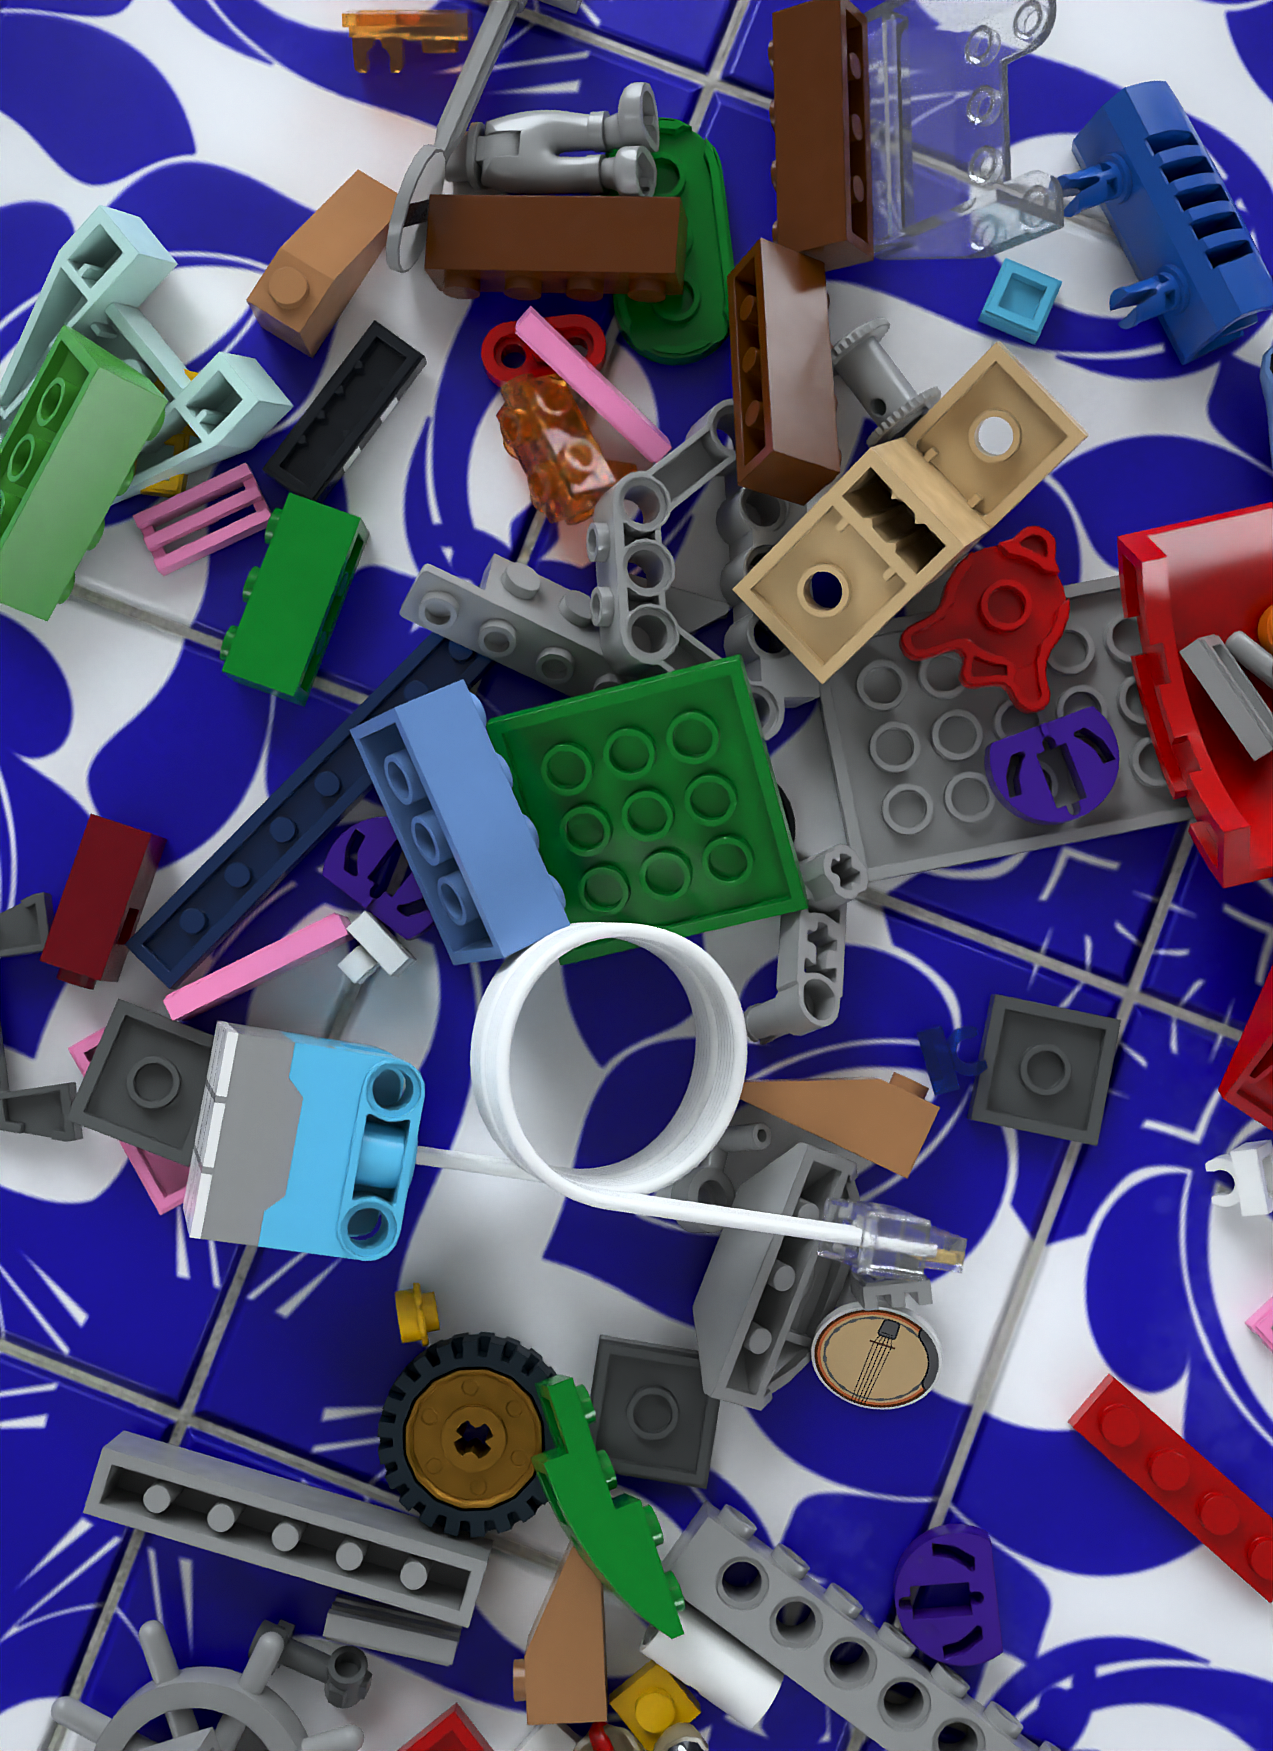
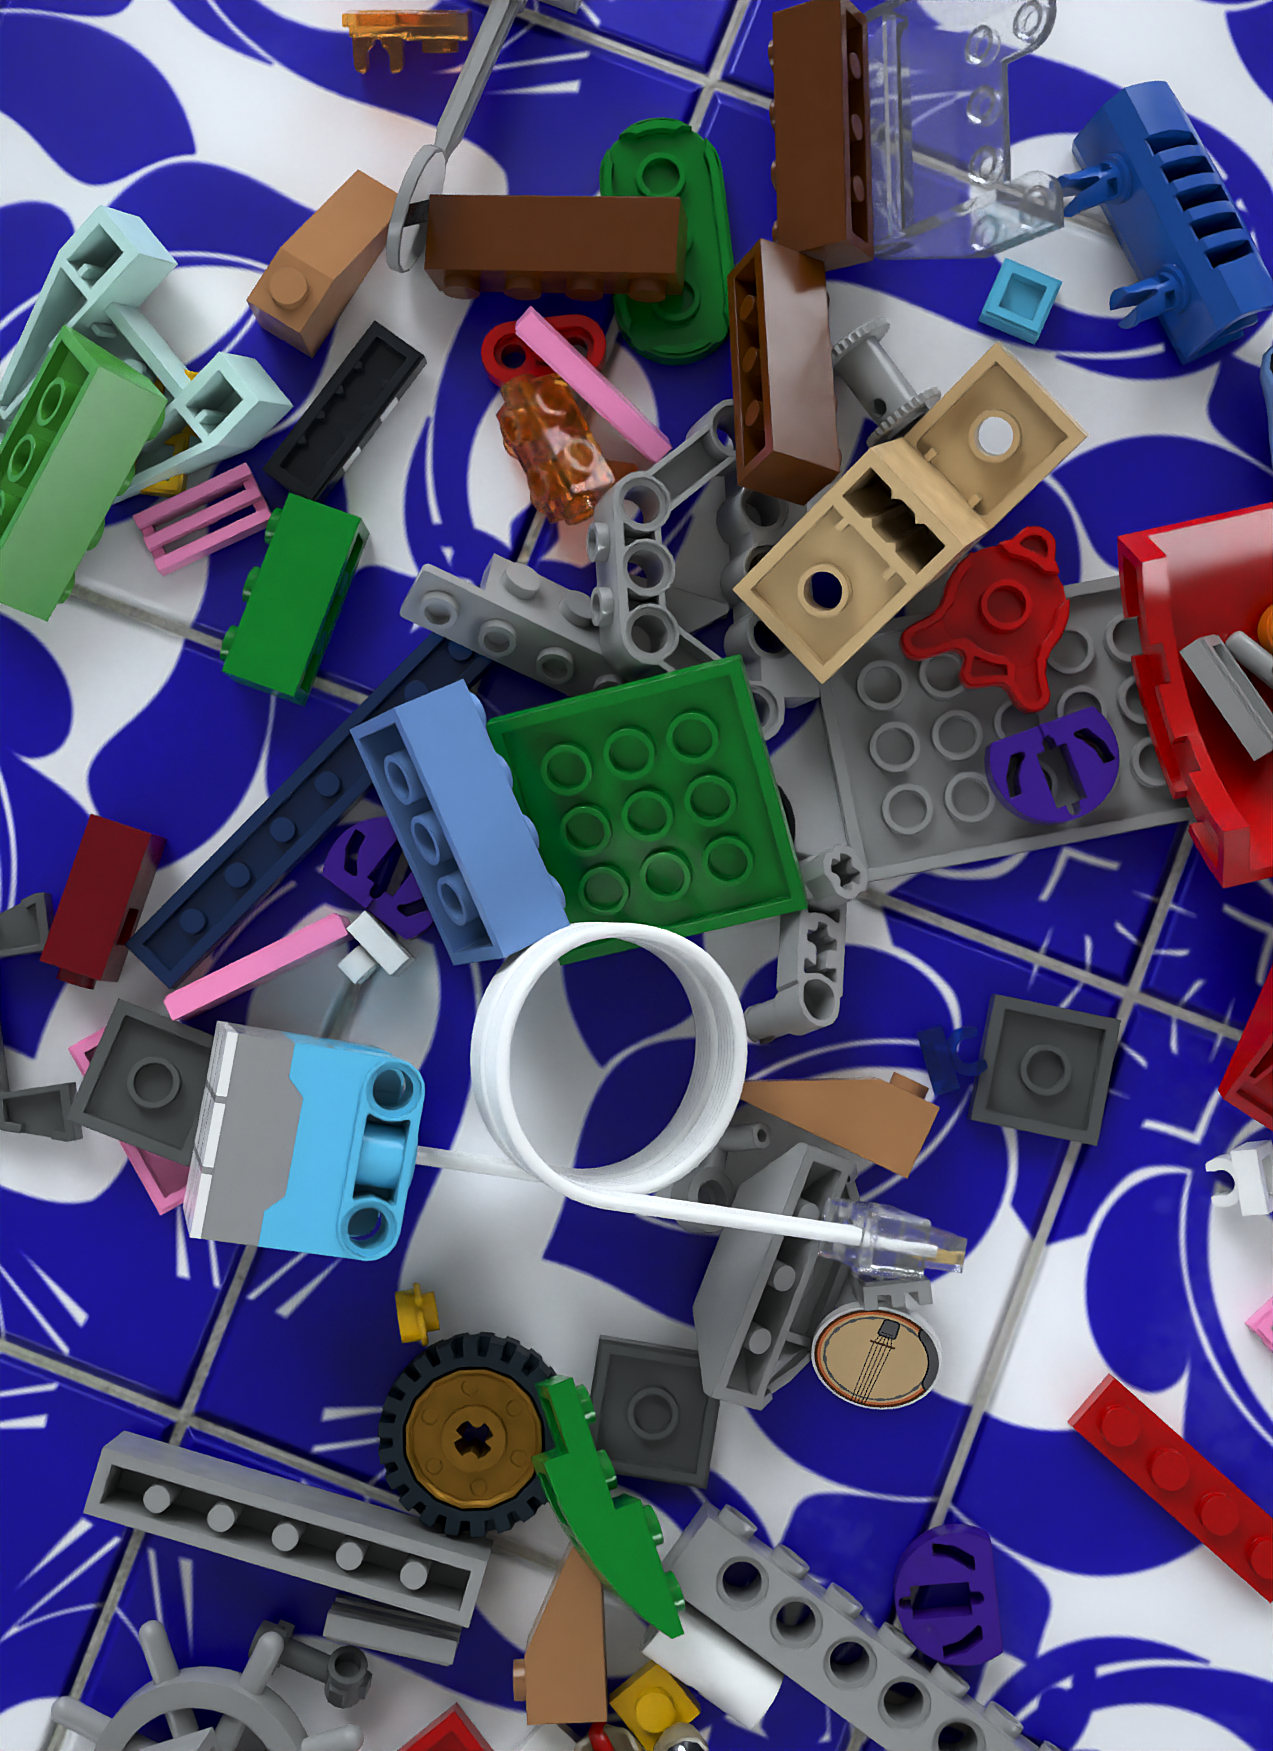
(524, 148): light grey piece -> none

